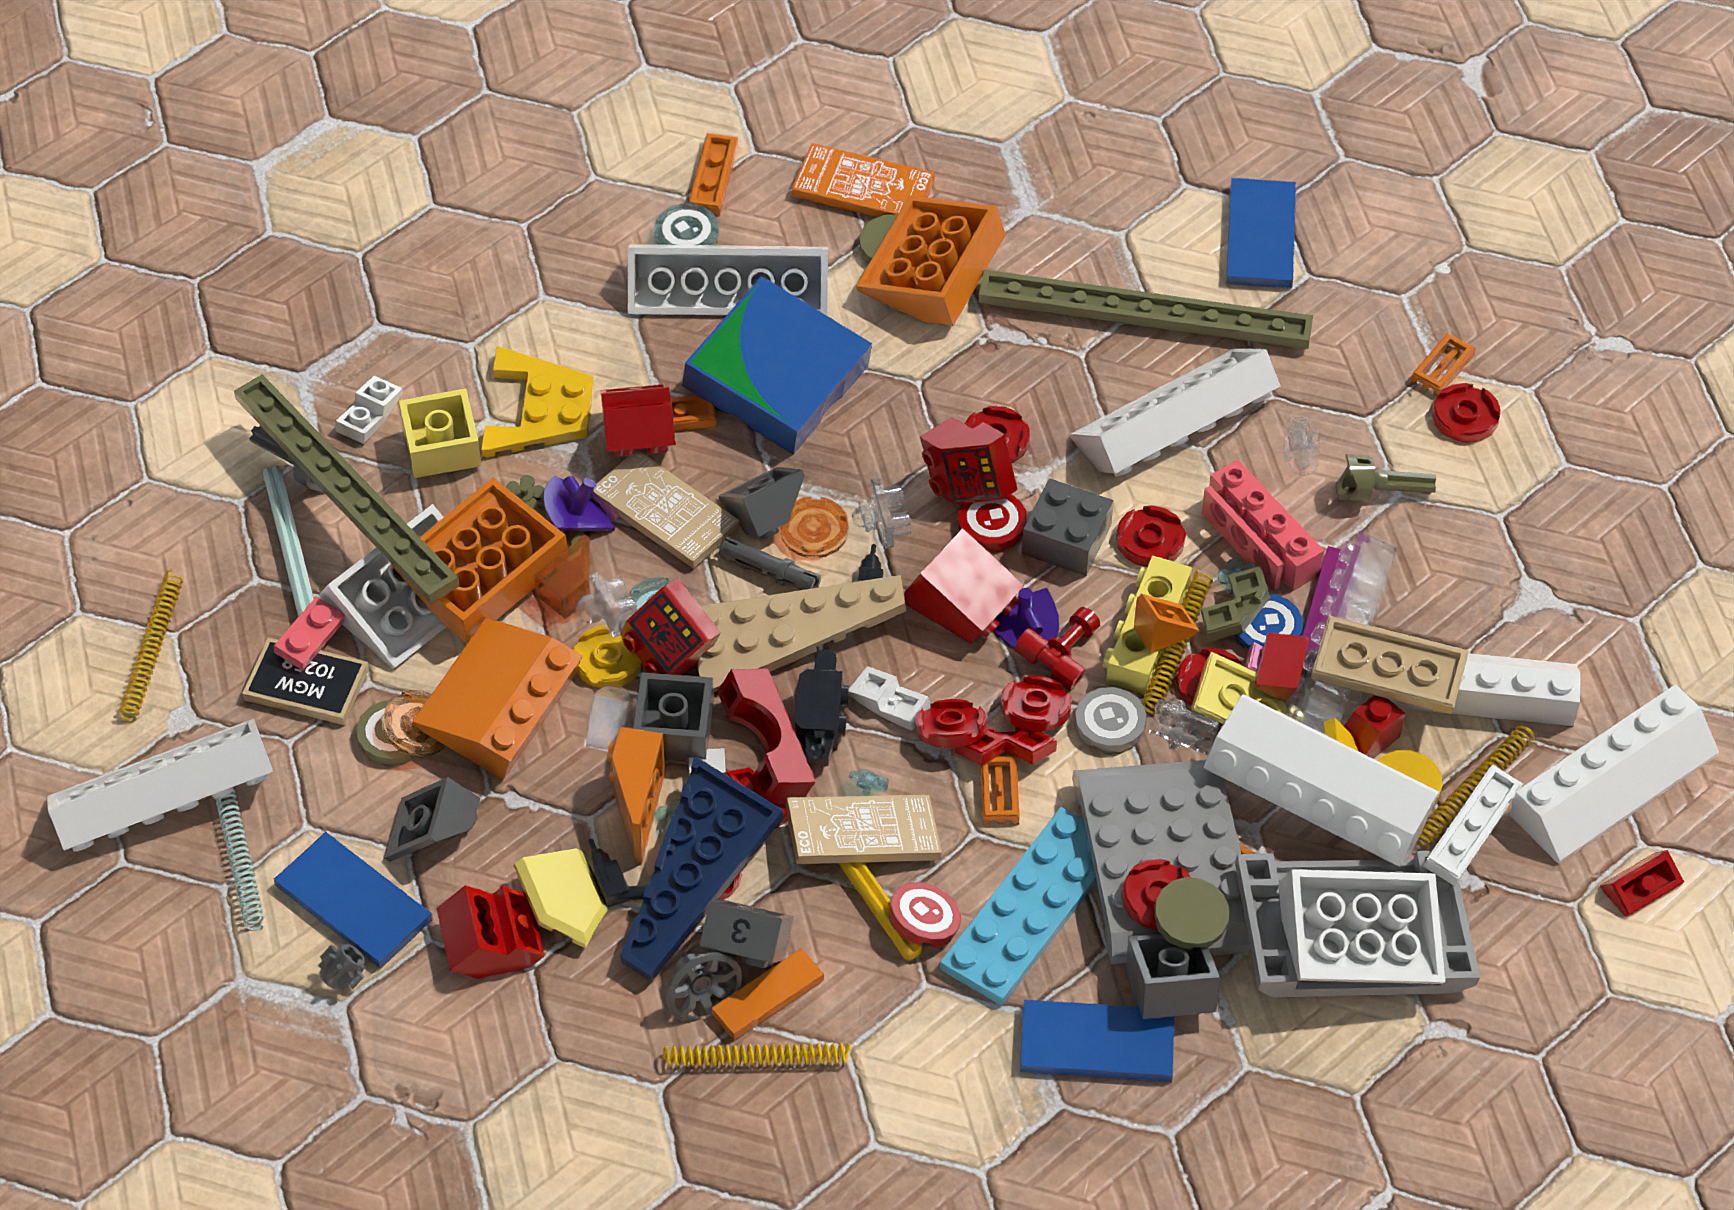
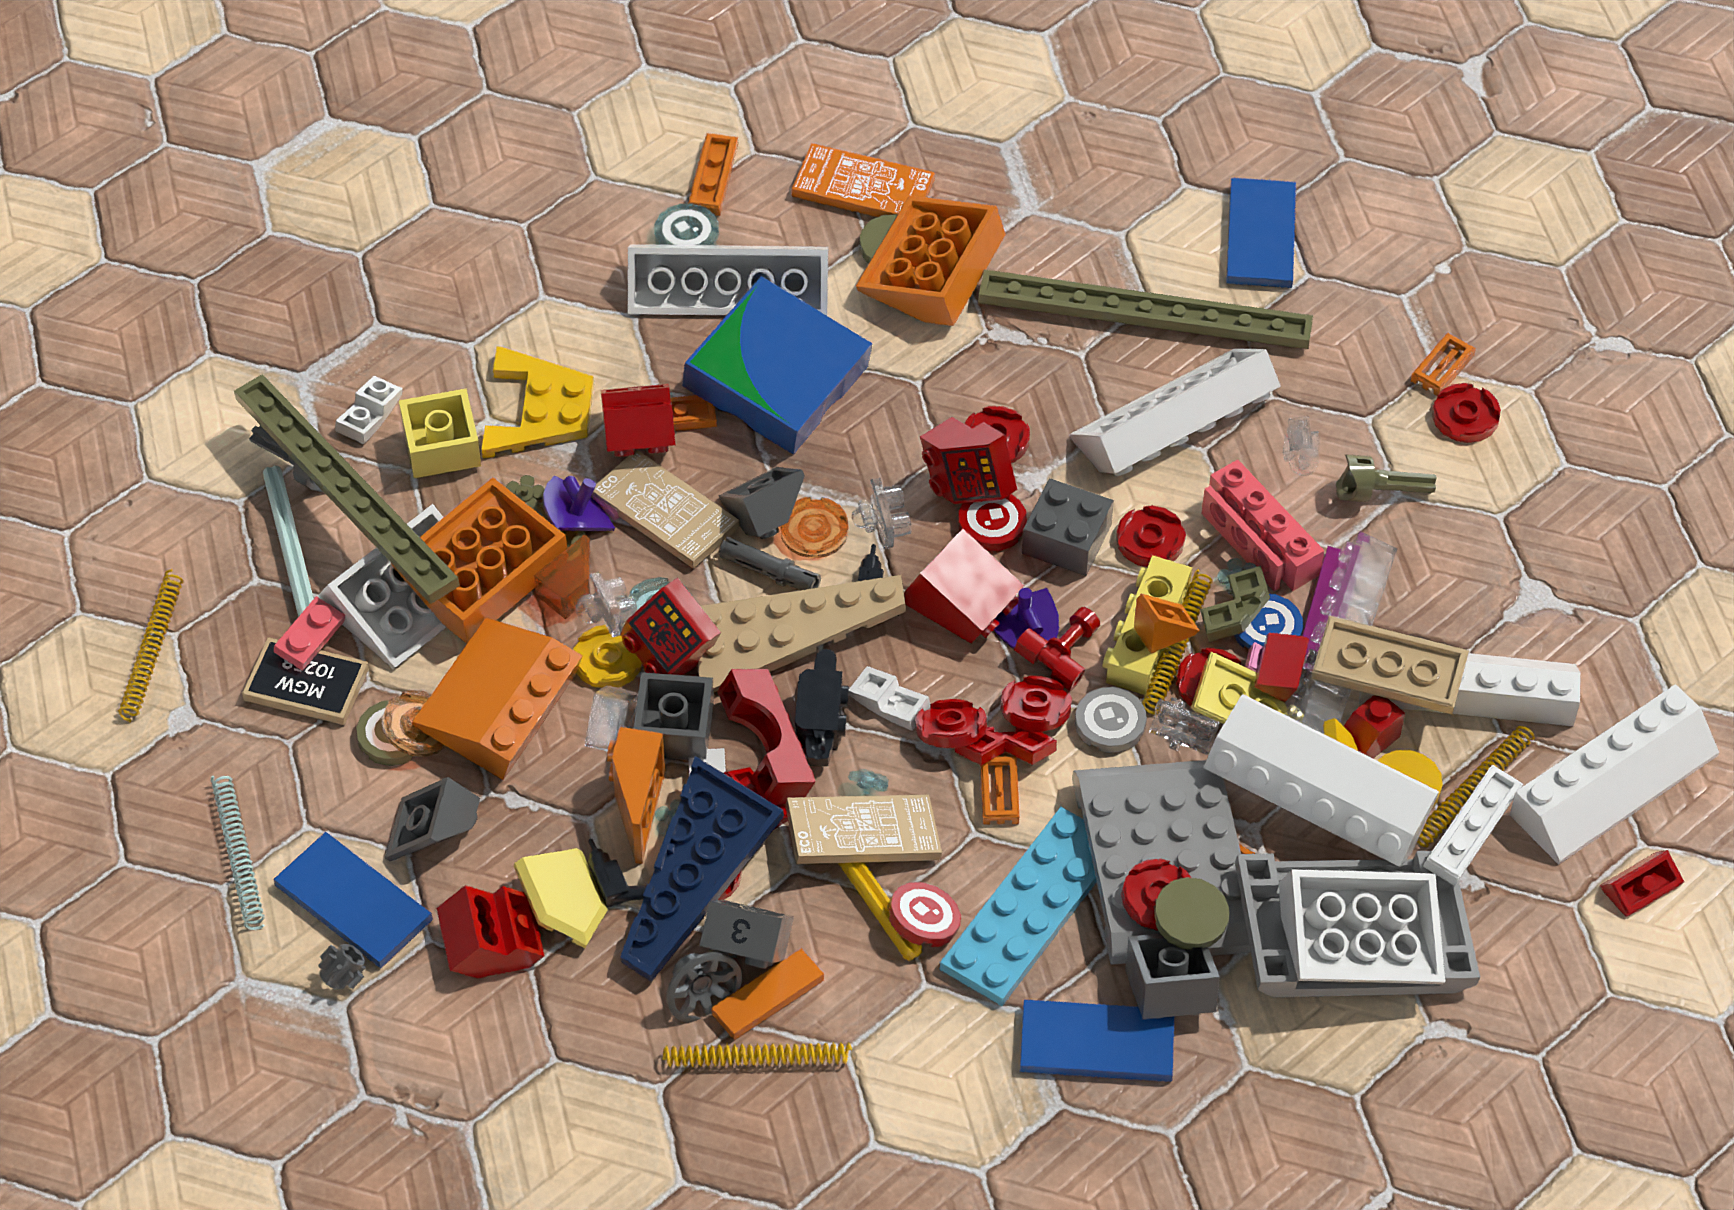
(159, 785): white slope -> none

